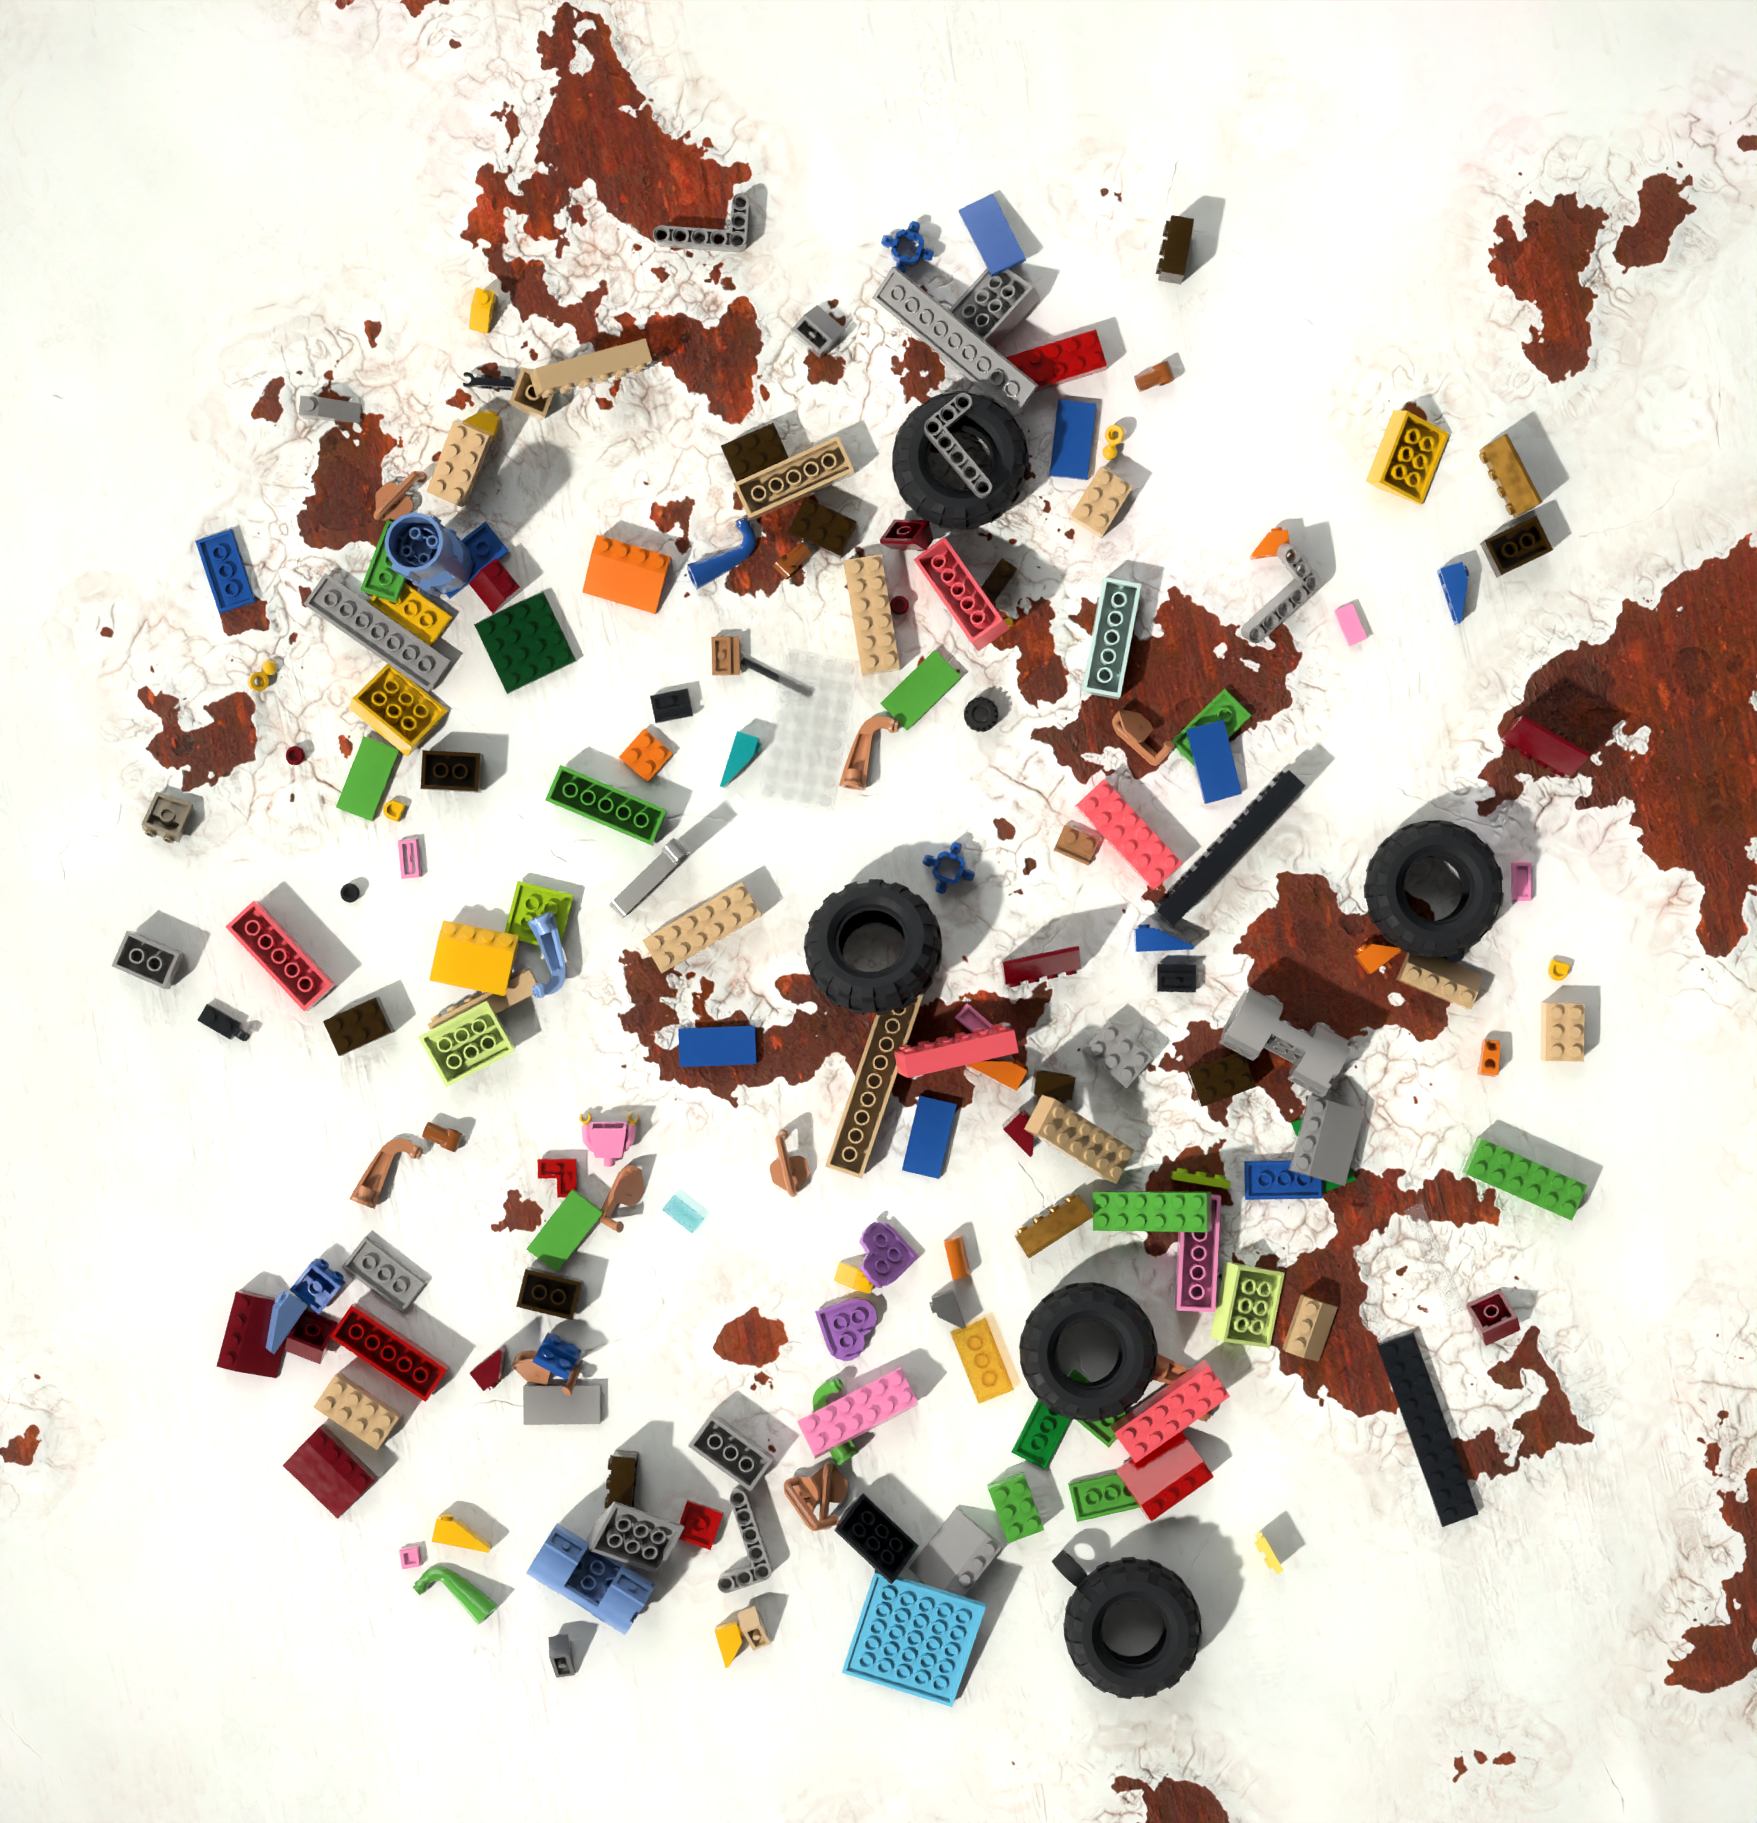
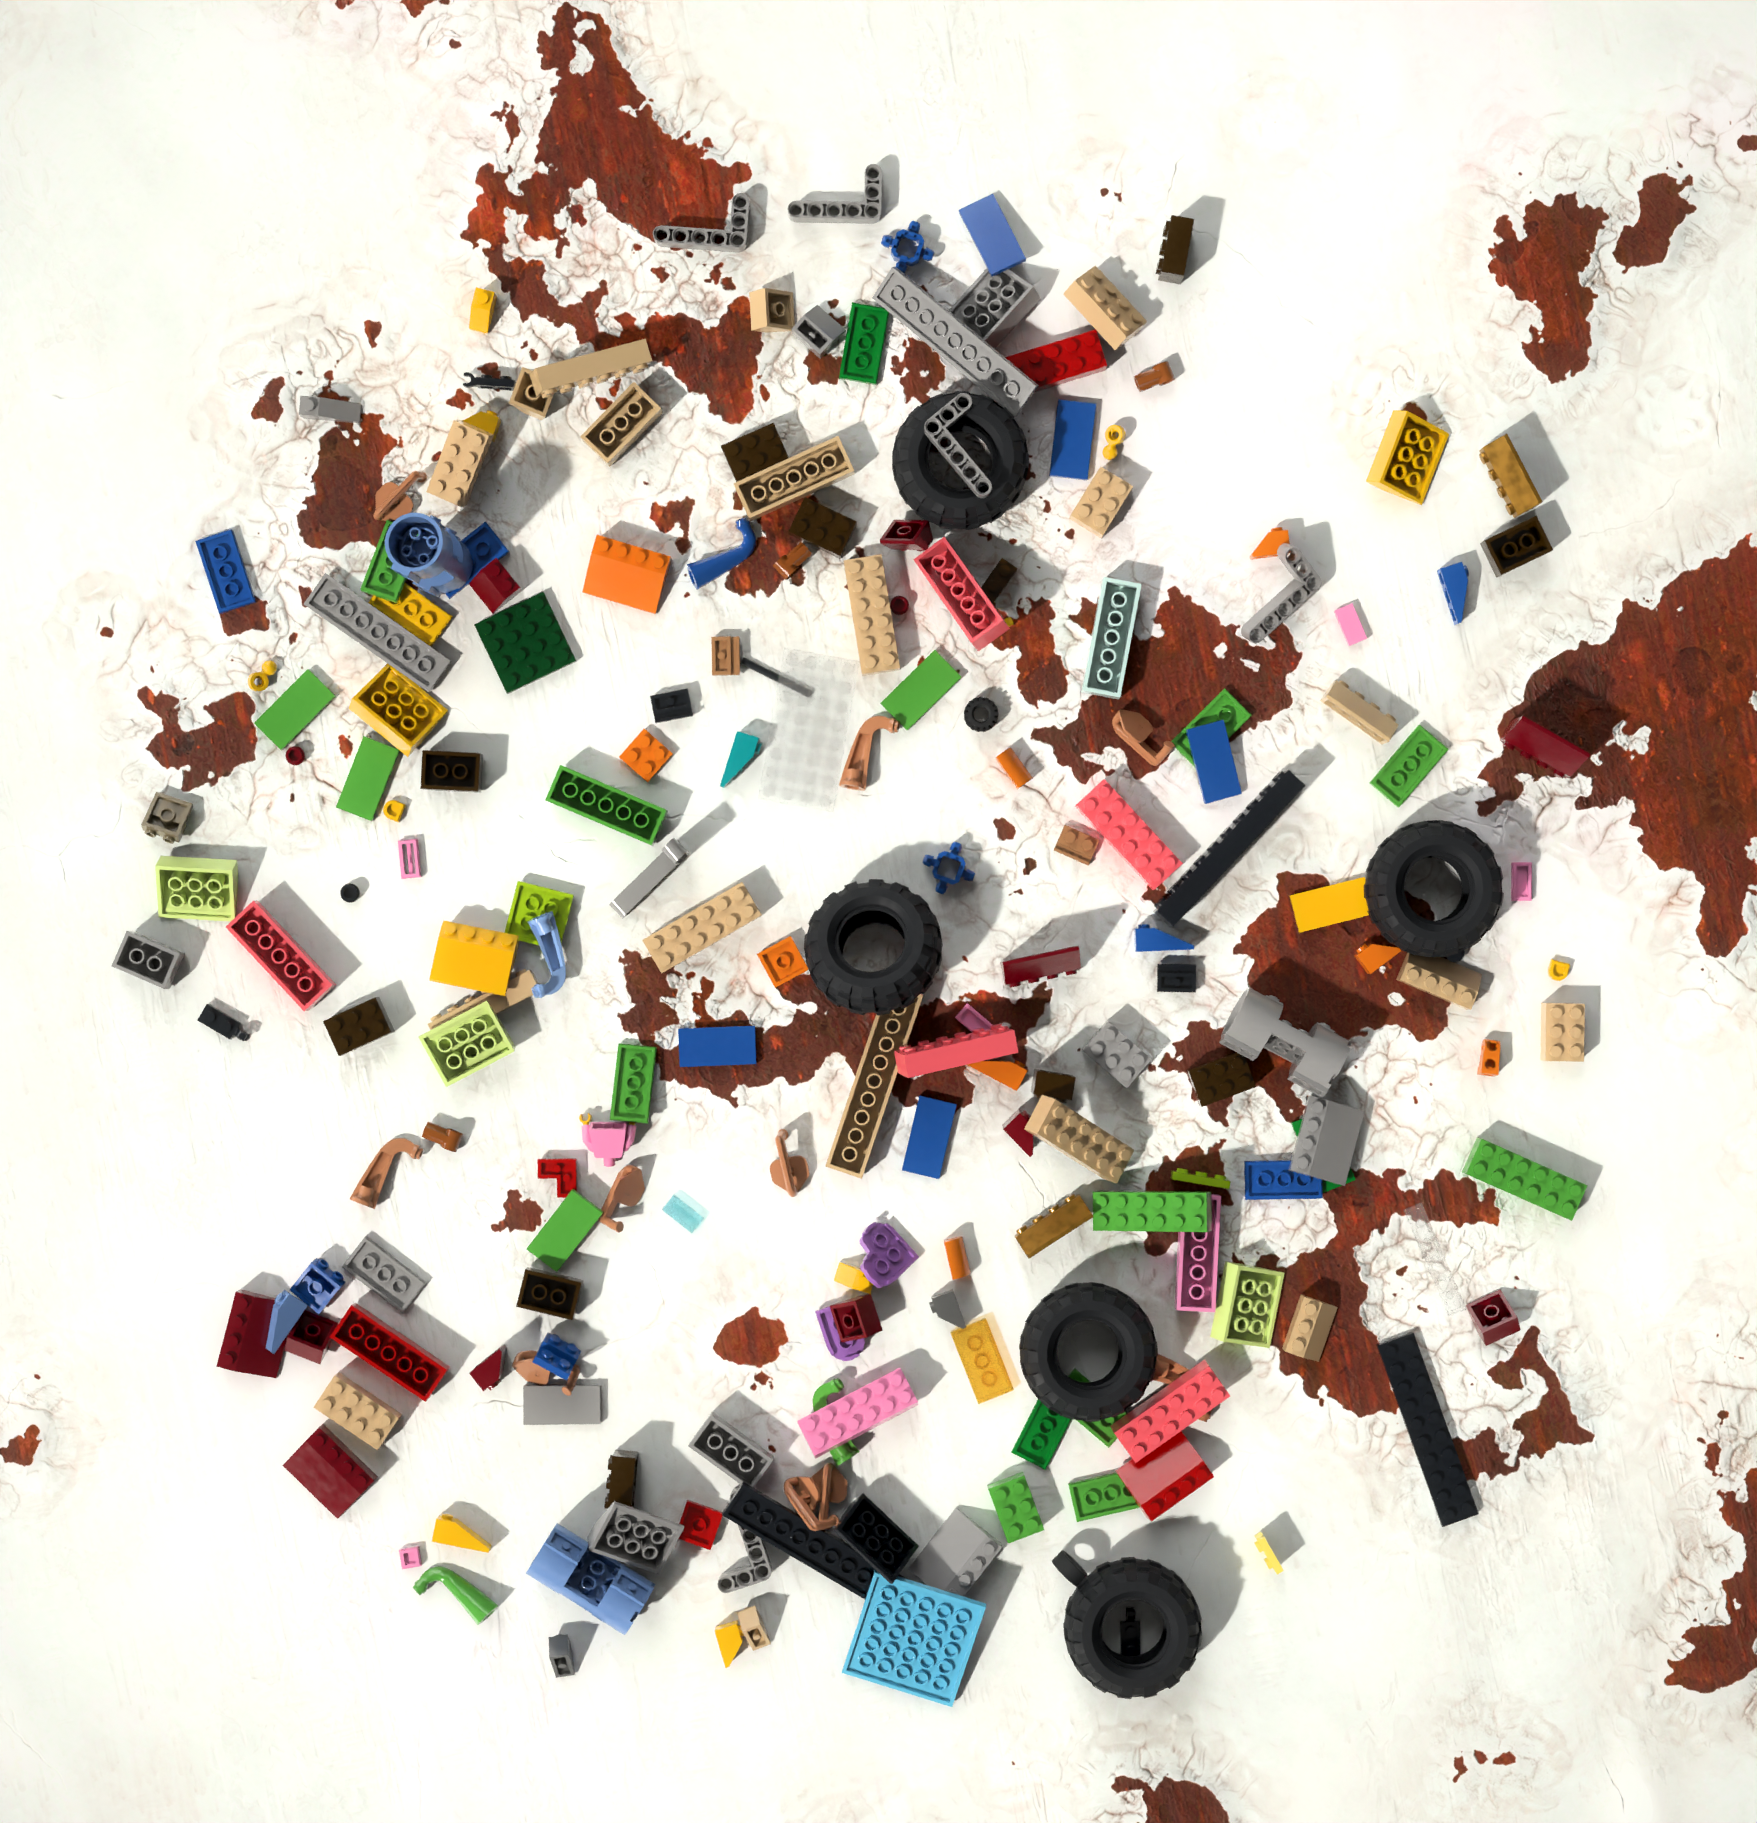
(197, 888): none -> yellowish green slope
(294, 709): none -> bright green tile
(621, 424): none -> tan brick
(633, 1083): none -> bright green tile
(771, 310): none -> tan slope
(782, 961): none -> orange plate
(791, 1535): none -> black plate
(843, 206): none -> light grey beam
(856, 1318): none -> dark red slope
(864, 343): none -> green tile
(1013, 768): none -> orange brick
(1105, 307): none -> tan brick
(1130, 1634): none -> black plate
(1329, 904): none -> yellow tile
(1359, 712): none -> tan slope
(1408, 766): none -> bright green tile

